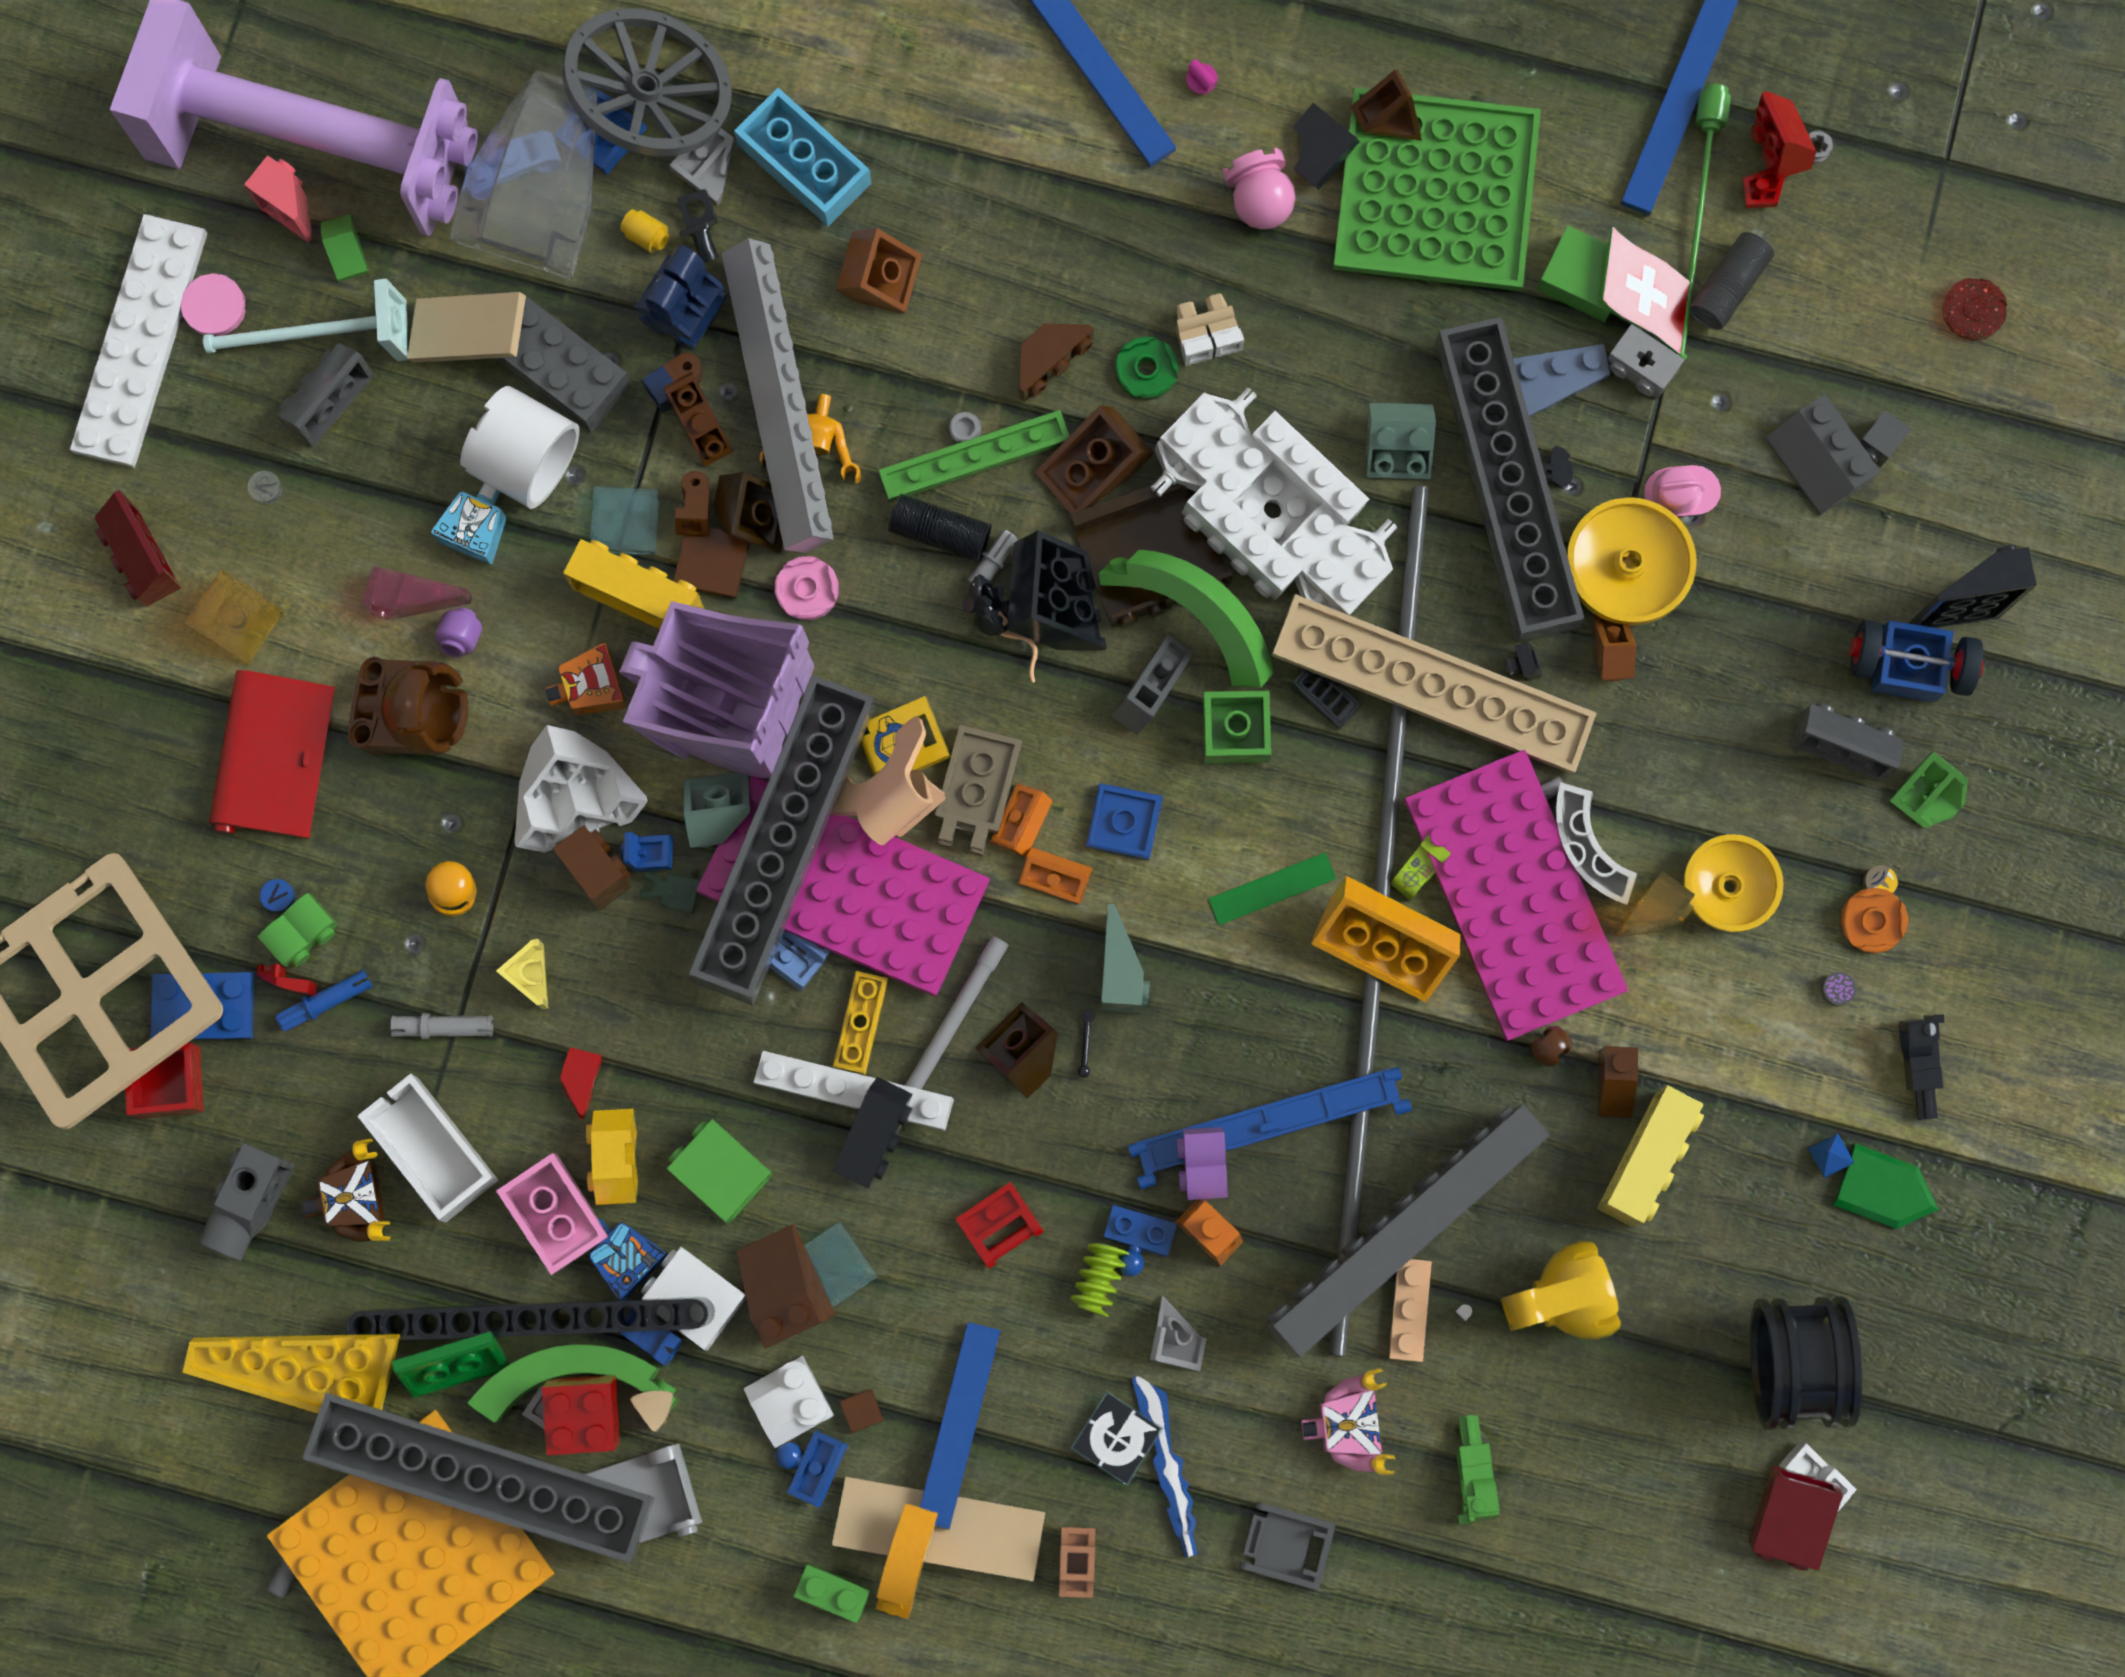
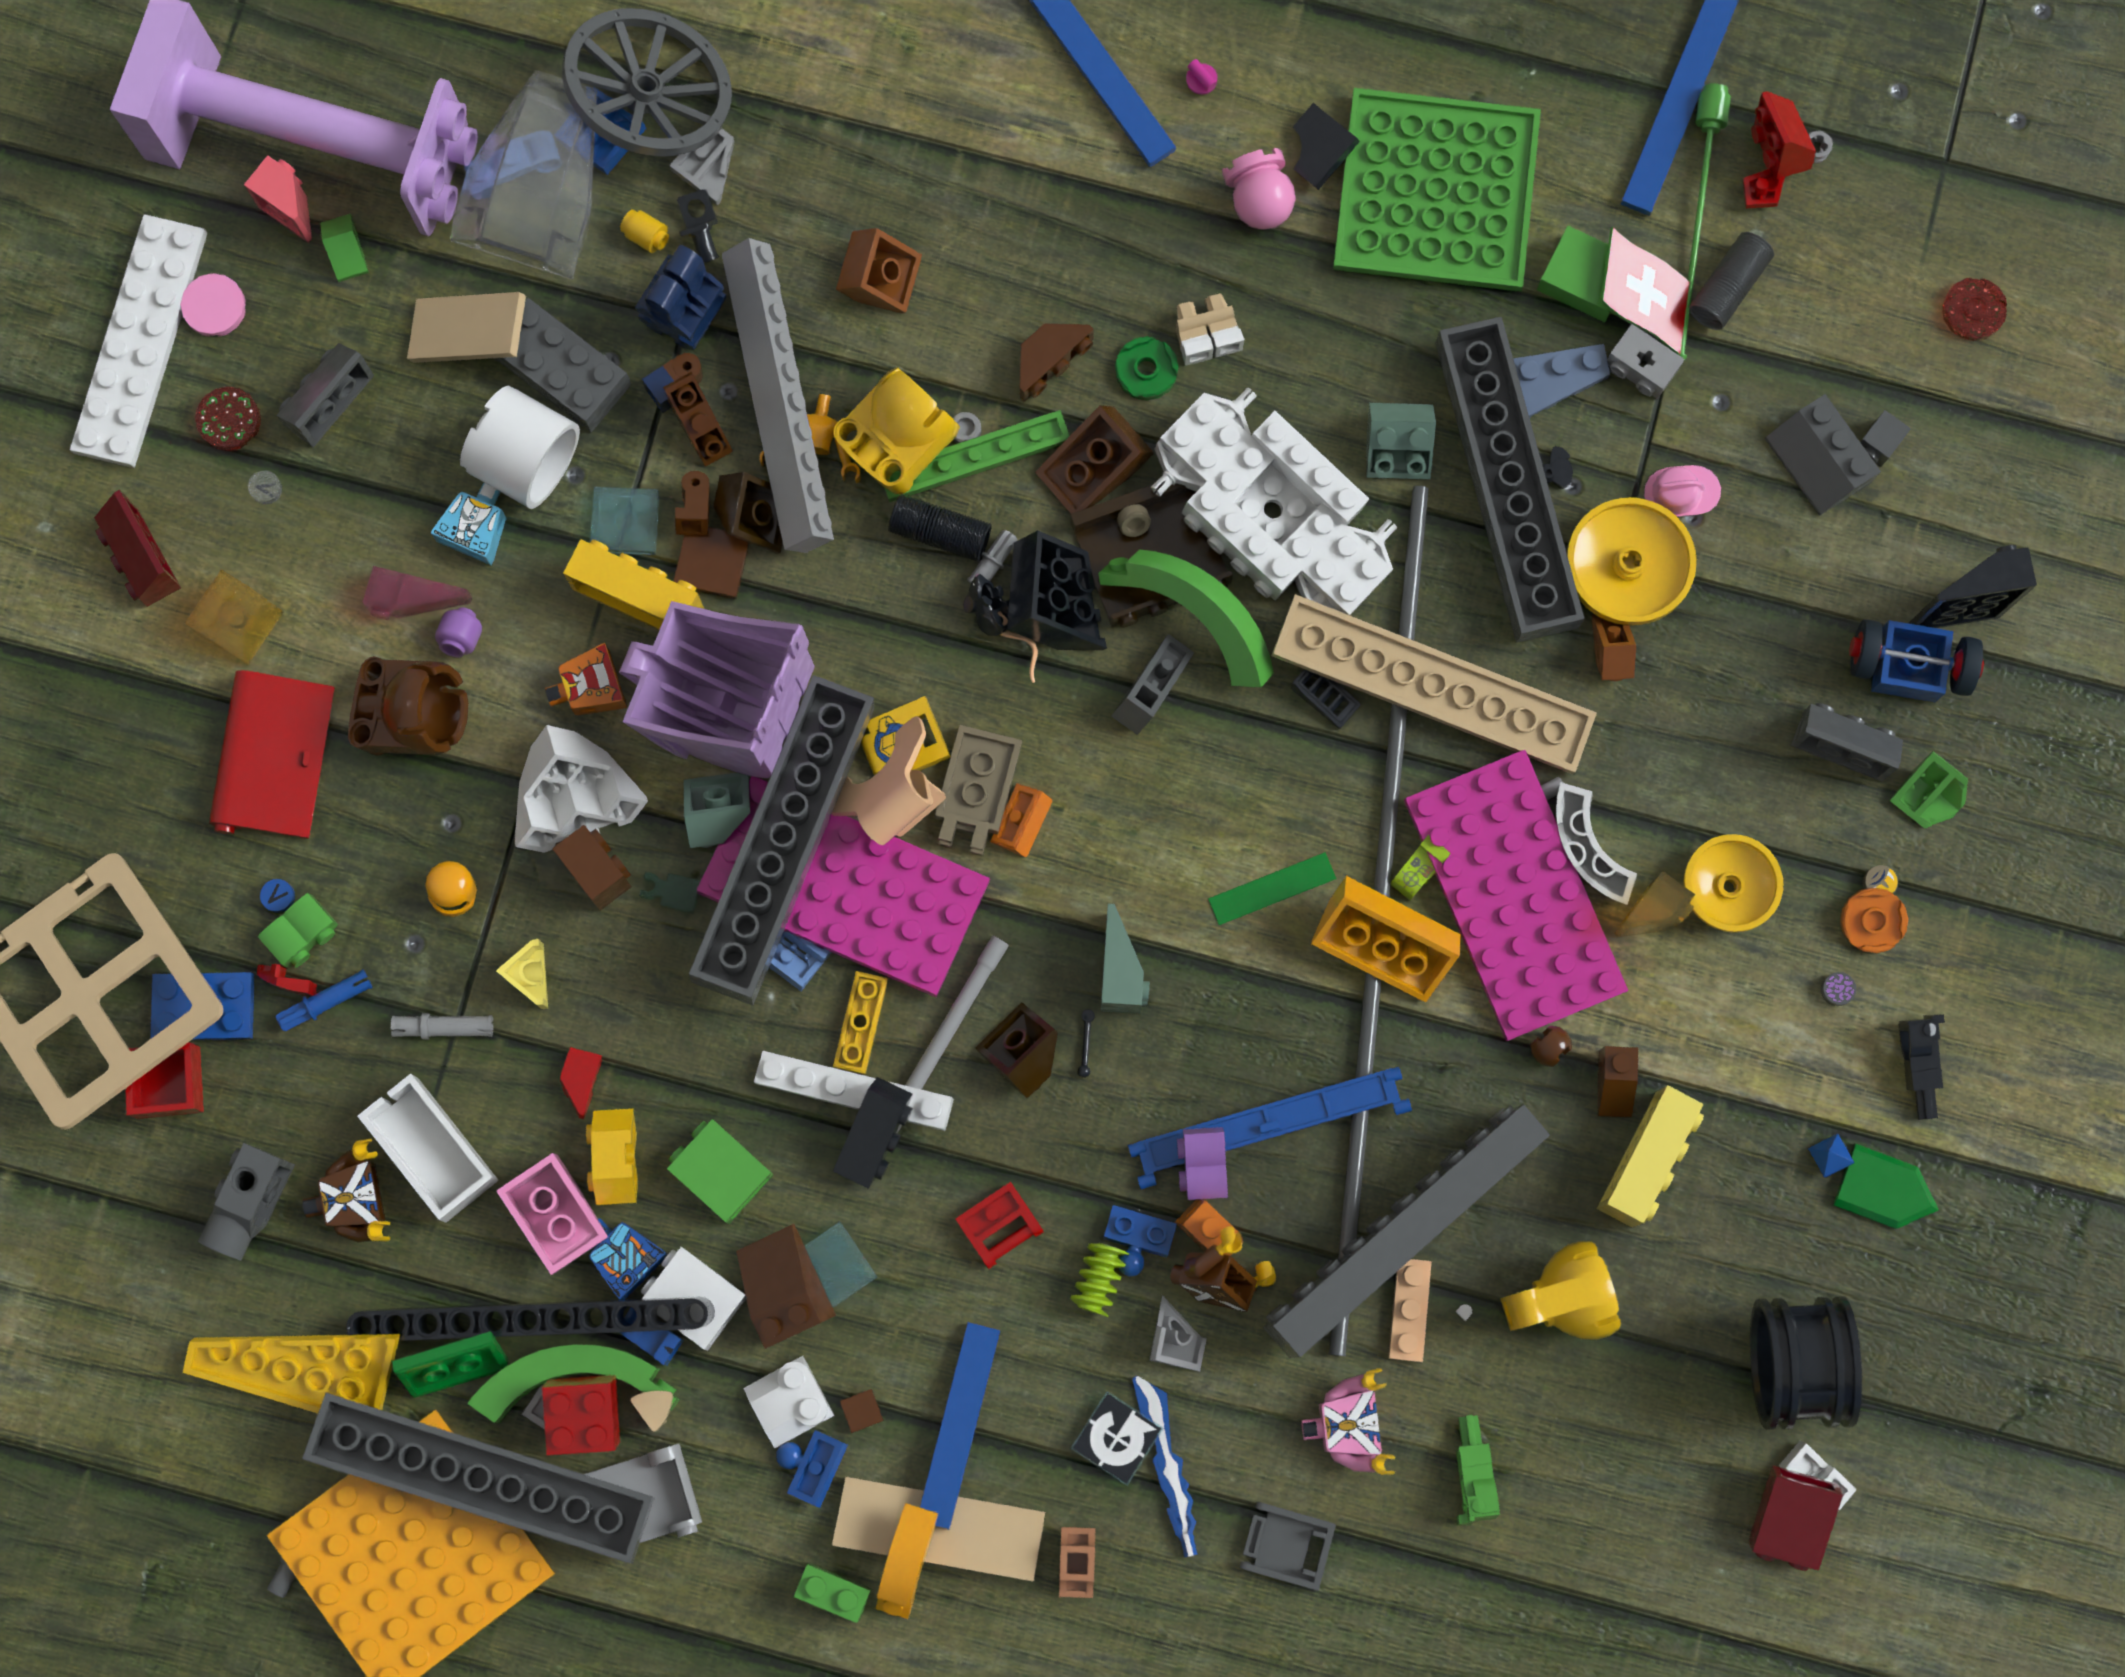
(227, 418): none -> clear red tile
(389, 321): light aqua tile -> none
(647, 852): blue bracket -> none
(803, 157): medium azure brick -> none
(806, 588): bright pink tile -> none
(896, 431): none -> yellow piece
(1055, 875): orange slope -> none
(1124, 821): blue tile -> none
(1134, 520): none -> dark tan tile
(1219, 1277): none -> reddish brown torso
(1236, 727): bright green brick -> none
(1388, 109): reddish brown slope -> none
(1524, 662): black tile -> none

